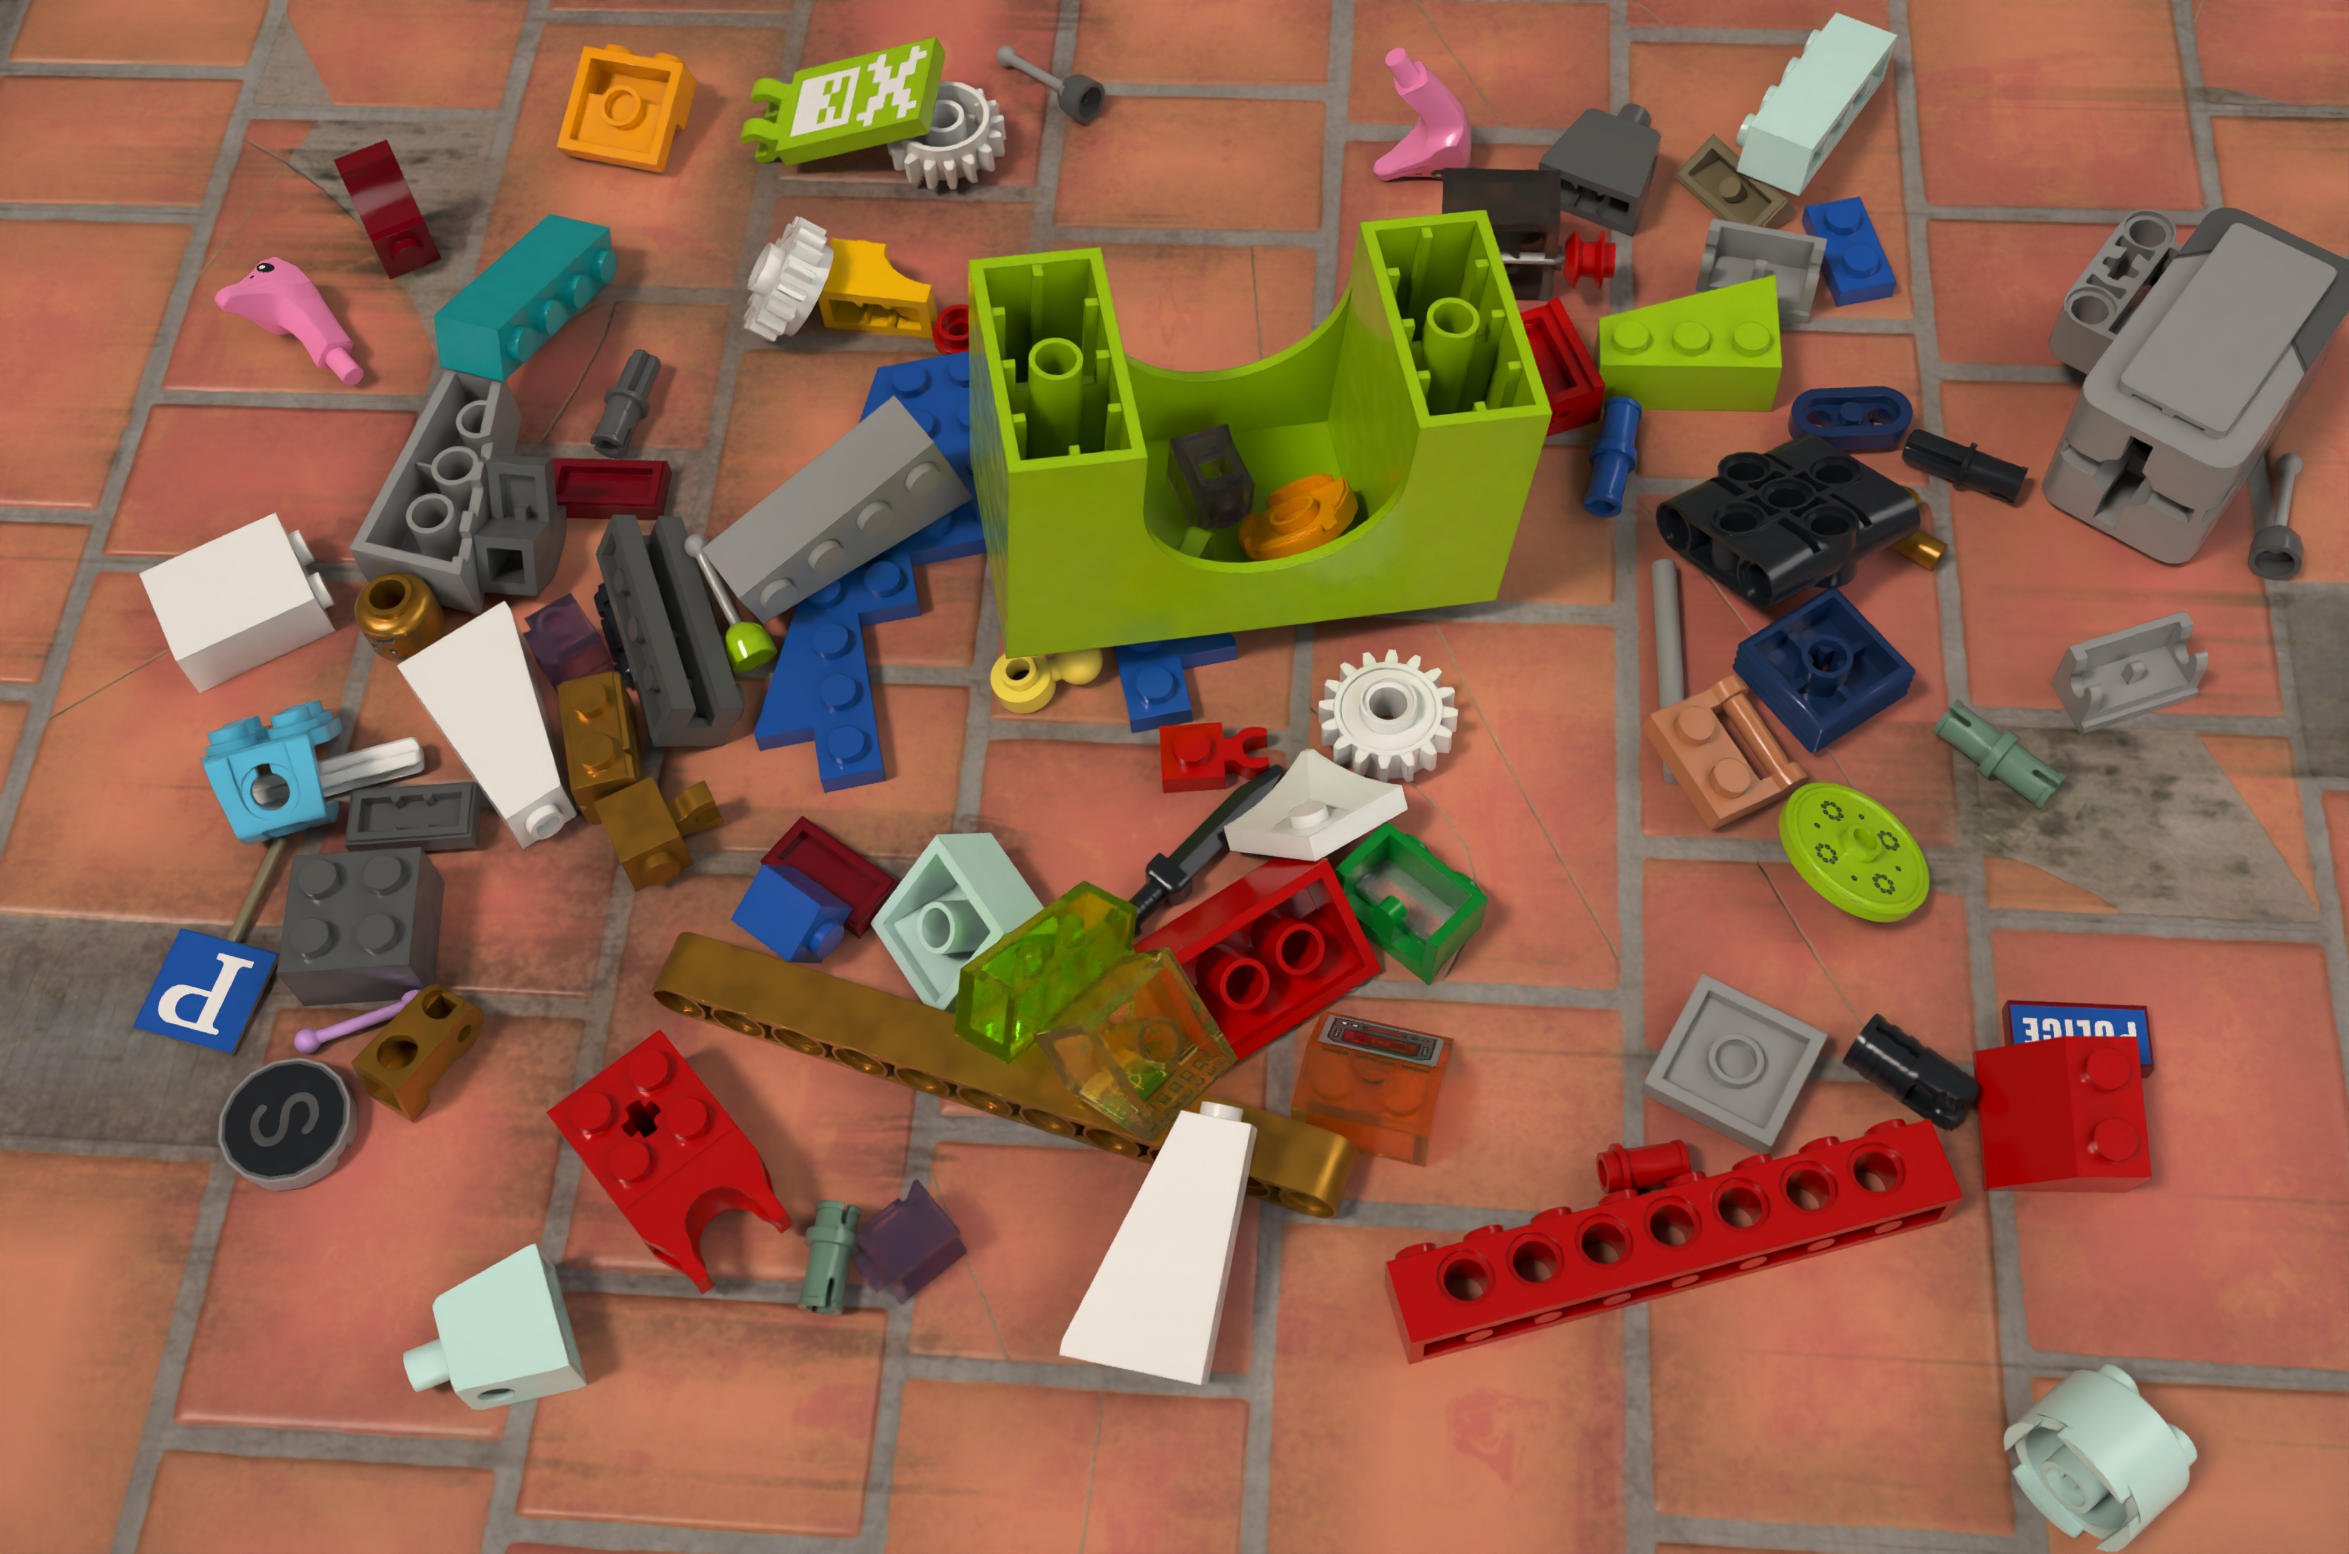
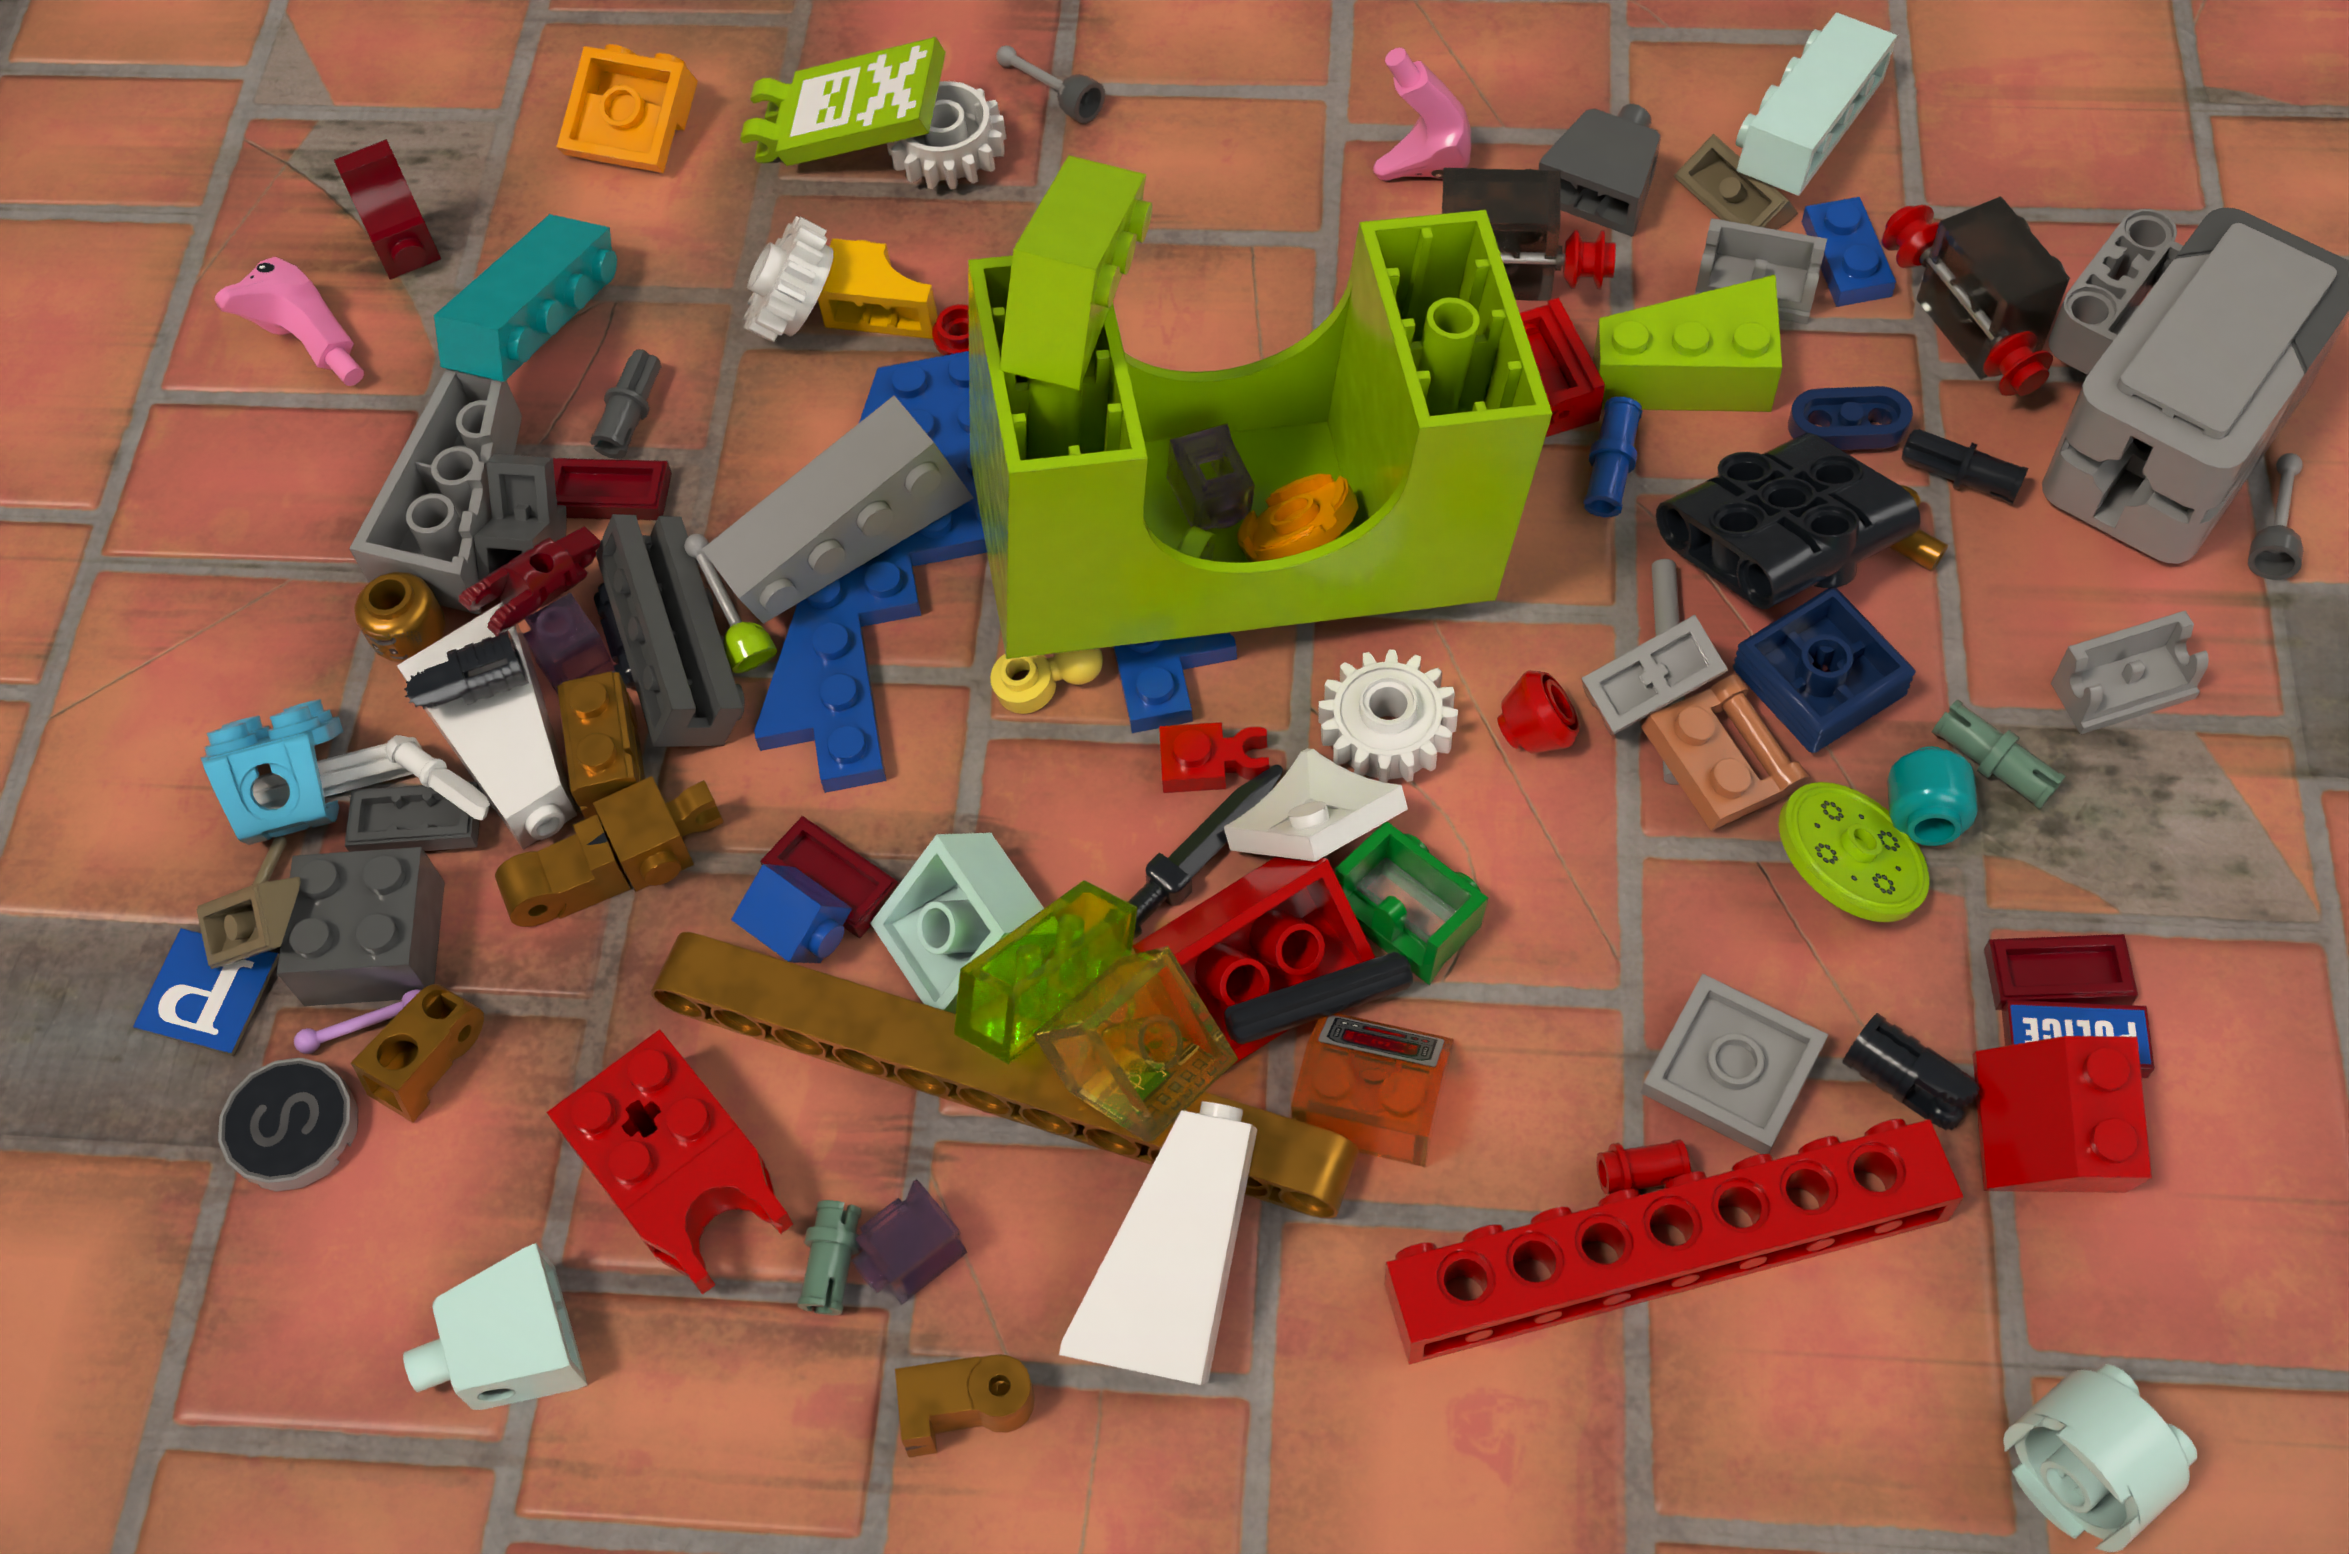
(239, 601): white brick -> none
(247, 921): none -> dark tan slope
(435, 774): none -> white piece
(452, 681): none -> black hinge
(533, 578): none -> dark red hinge
(561, 876): none -> pearl gold leg
(959, 1396): none -> pearl gold leg
(1070, 269): none -> lime wedge
(1318, 997): none -> black axle
(1538, 714): none -> red cone
(1653, 675): none -> light grey hinge
(1932, 795): none -> teal head
(1984, 287): none -> clear smoke brick
(2061, 970): none -> dark red tile

